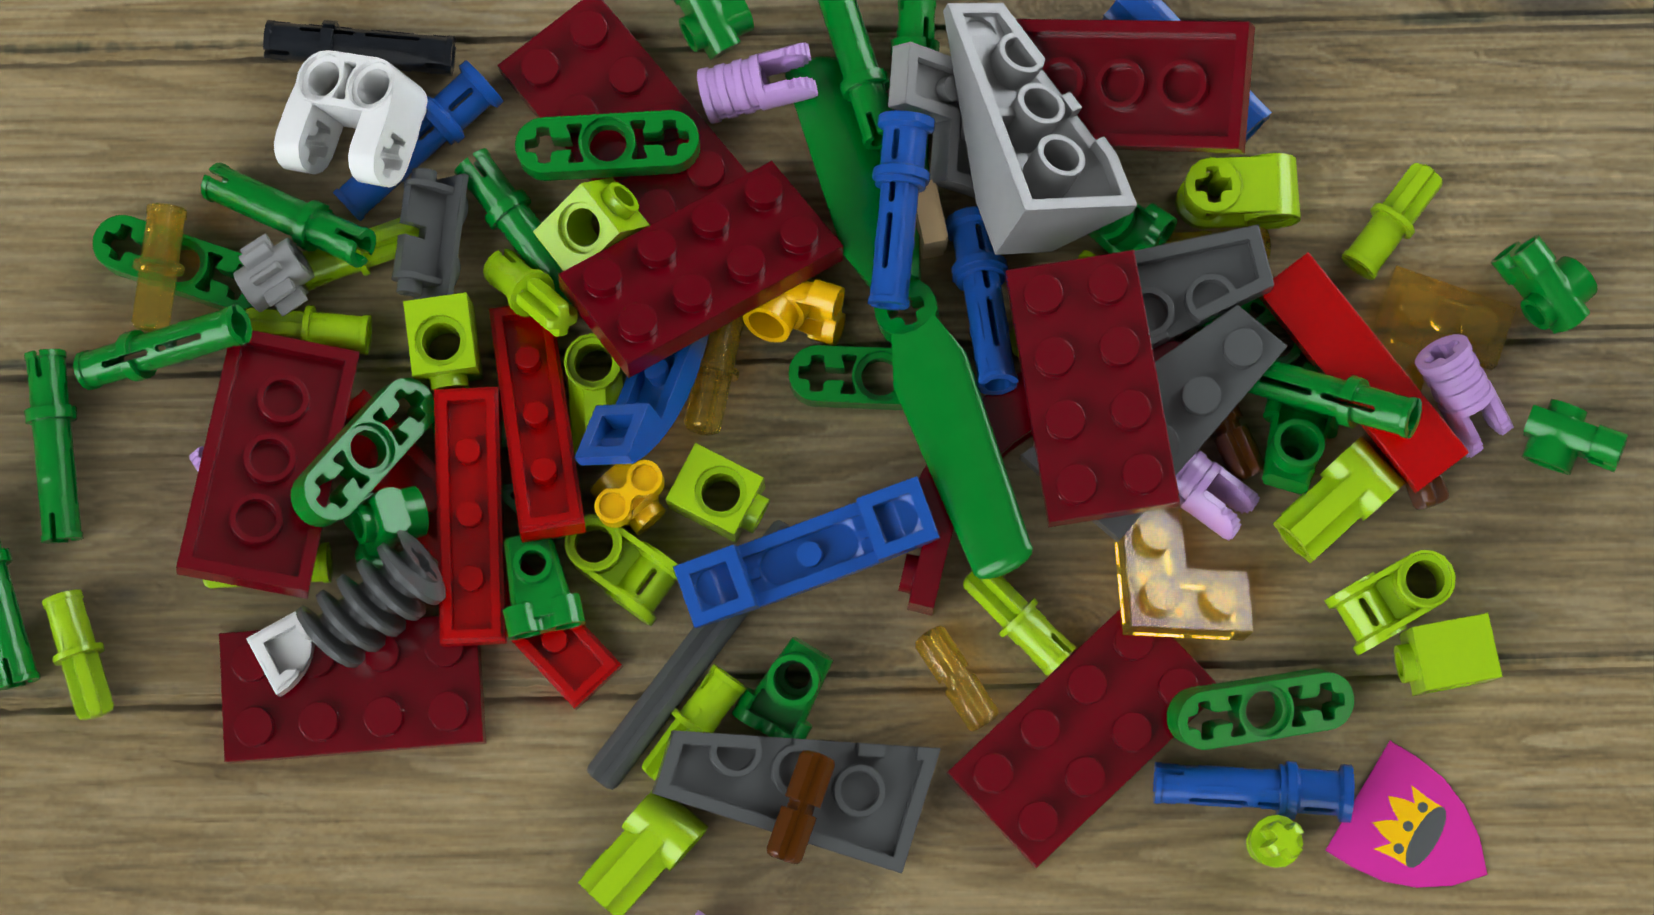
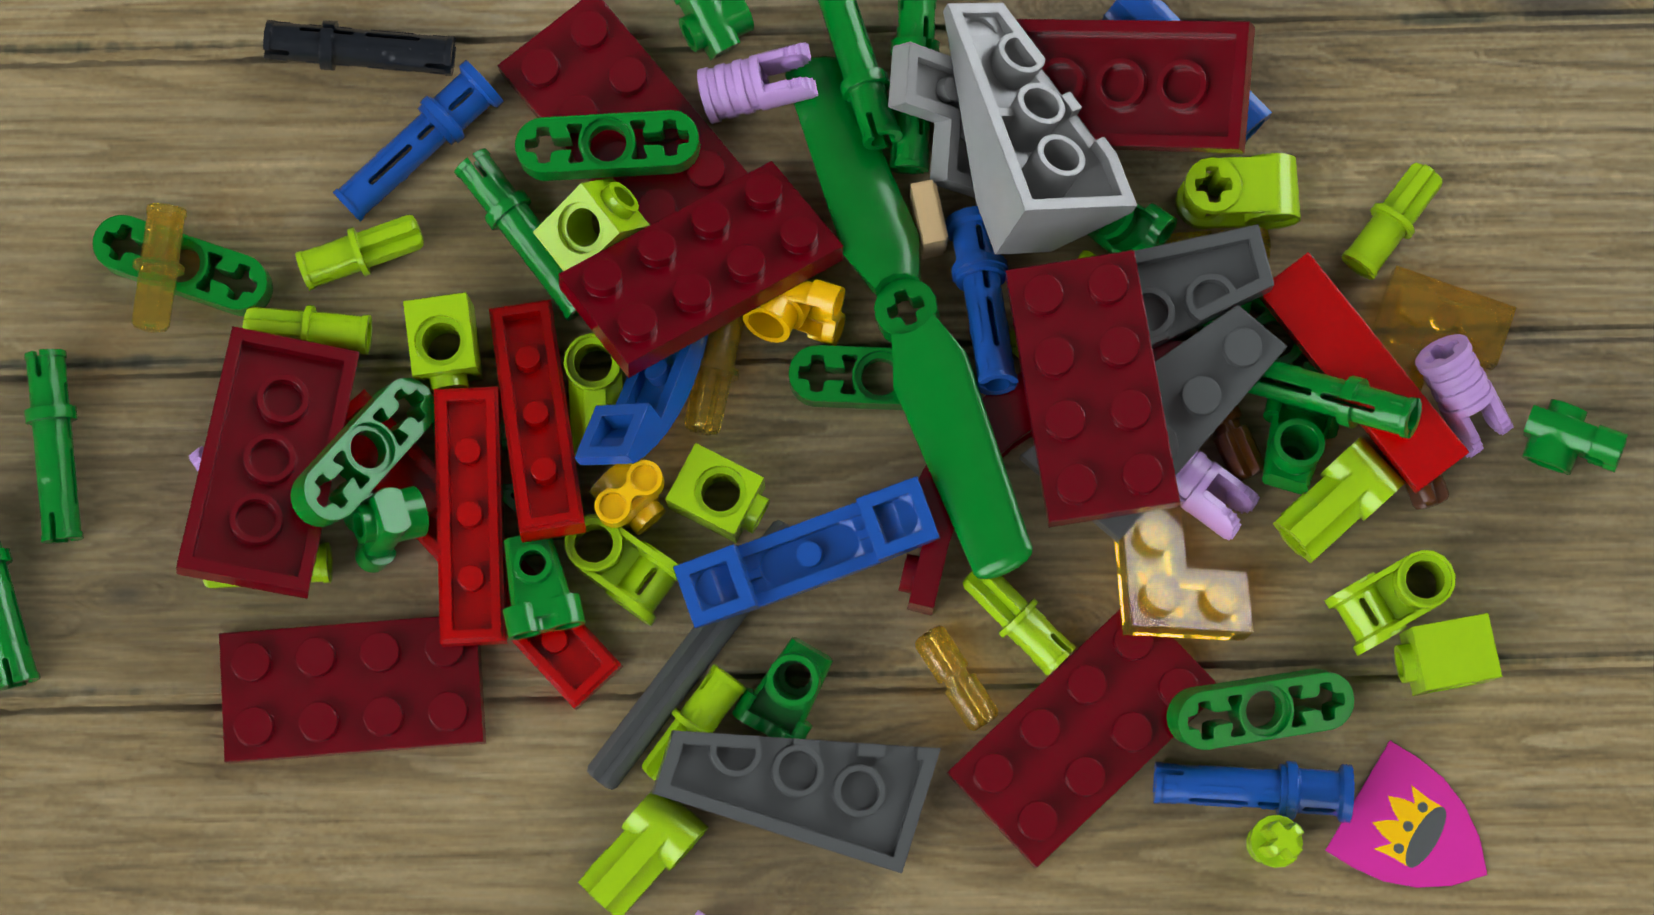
(78, 654): lime axle -> none
(107, 363): green pin -> none
(273, 275): light grey gear -> none
(283, 652): white tile -> none
(309, 224): green pin -> none
(354, 93): white piece -> none
(377, 604): dark grey piece -> none
(439, 207): dark grey hinge -> none
(529, 292): lime axle -> none
(805, 792): reddish brown piece -> none
(900, 181): blue pin -> none
(1551, 290): green plate -> none

